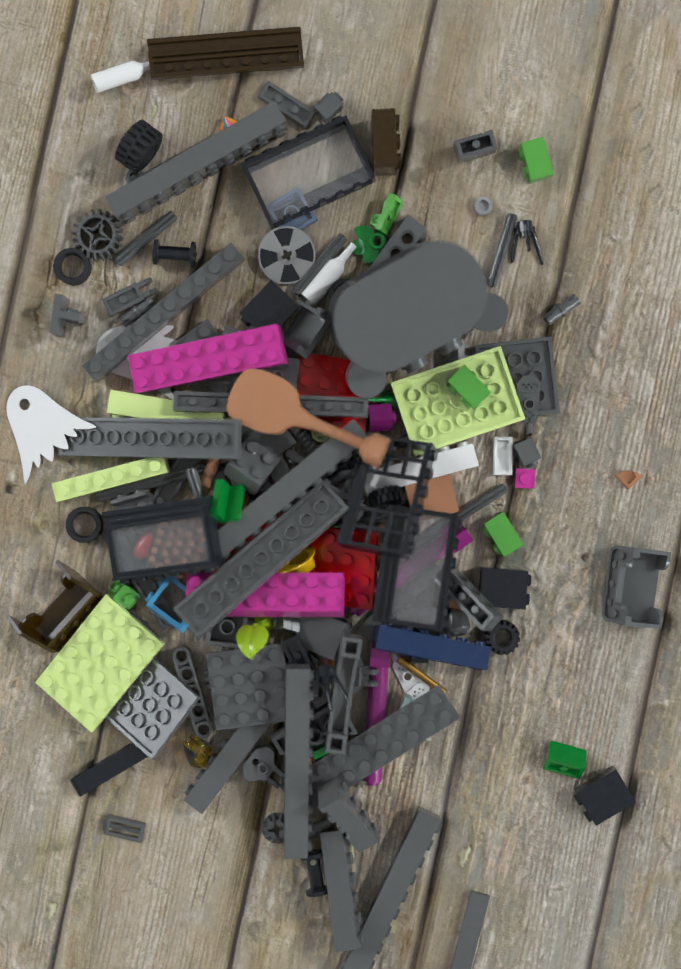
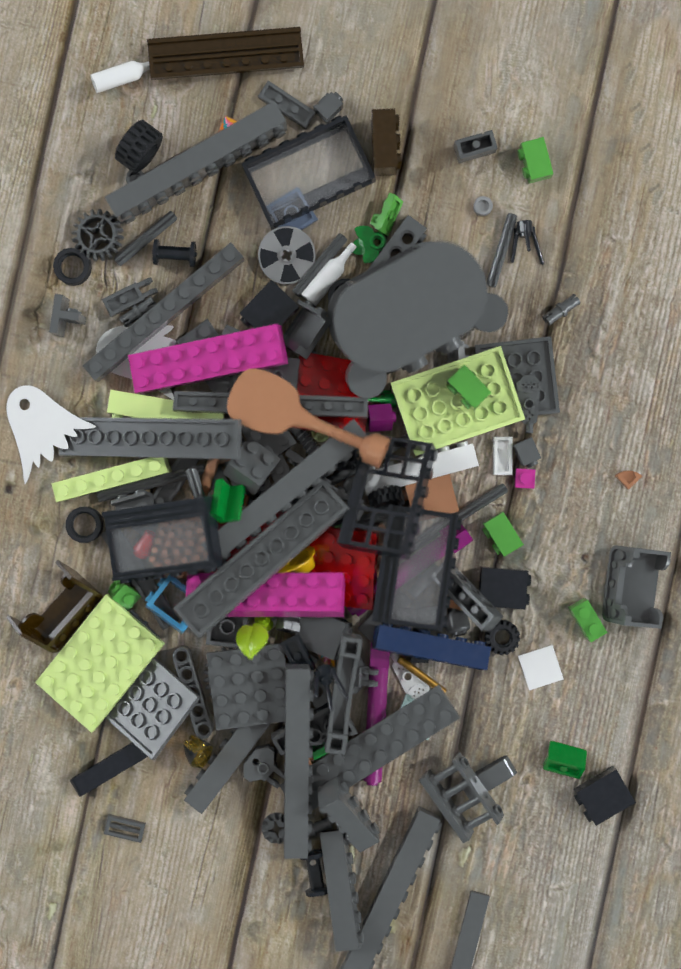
(452, 812): none -> dark grey fence
(493, 774): none -> dark grey beam
(540, 667): none -> white sticker
(587, 620): none -> bright green brick

